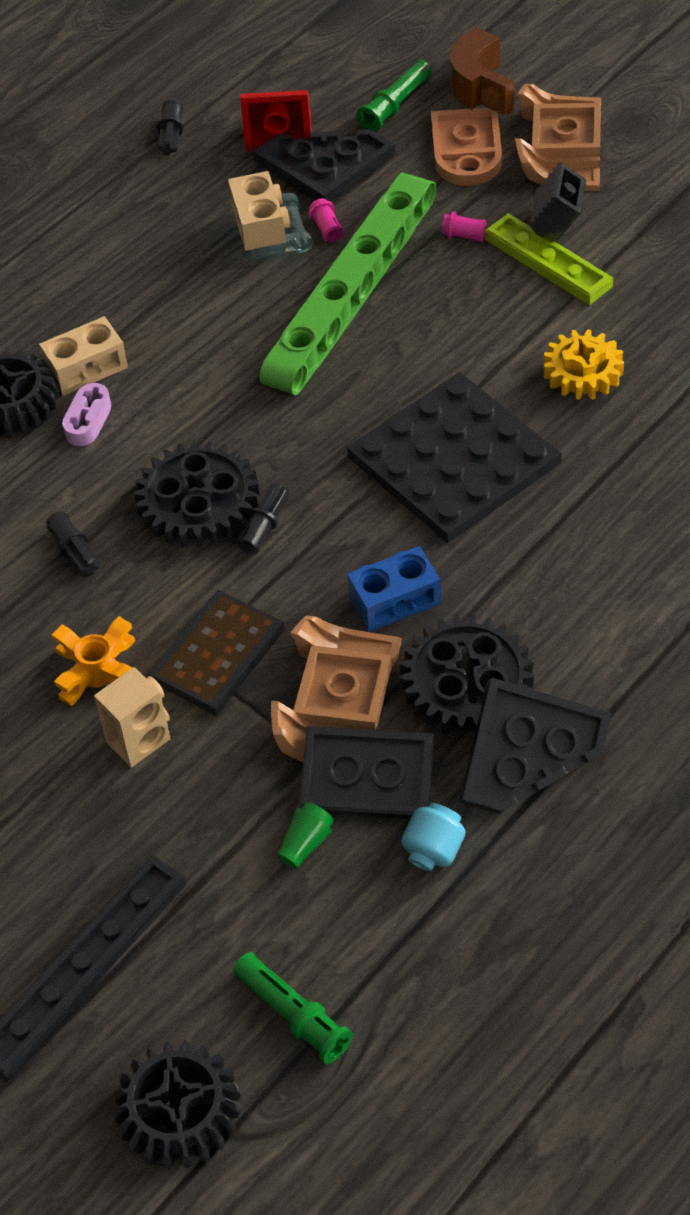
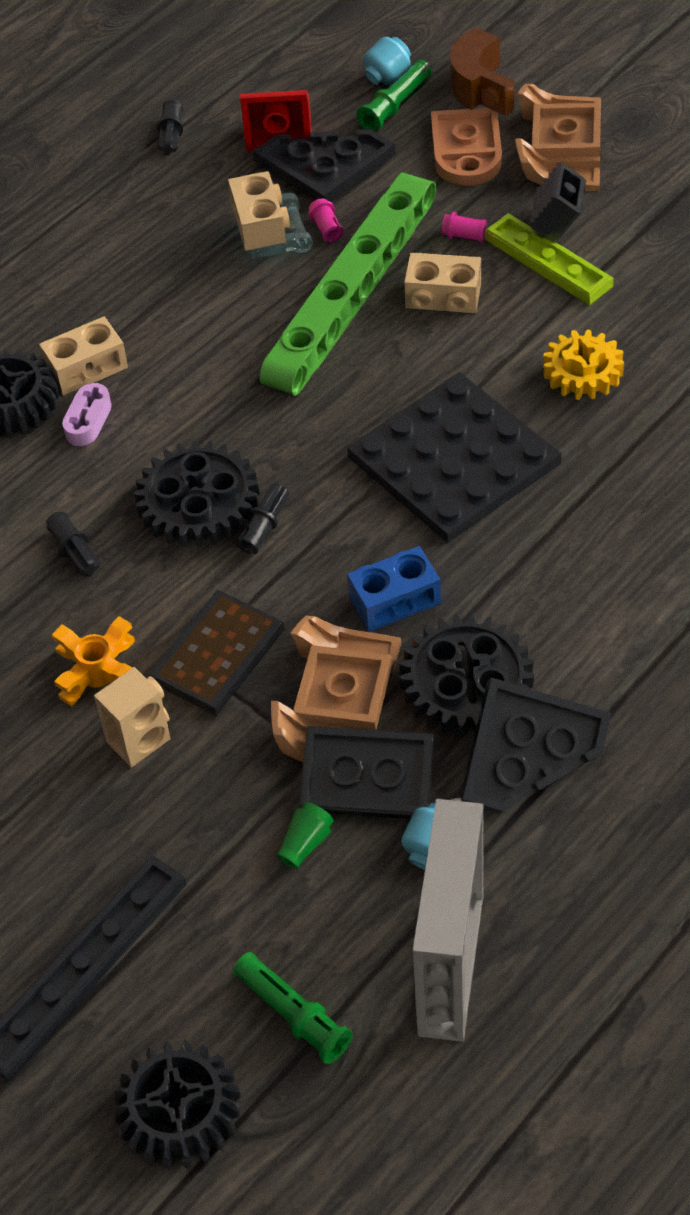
(386, 61): none -> medium azure head
(443, 282): none -> tan brick
(449, 920): none -> light grey window

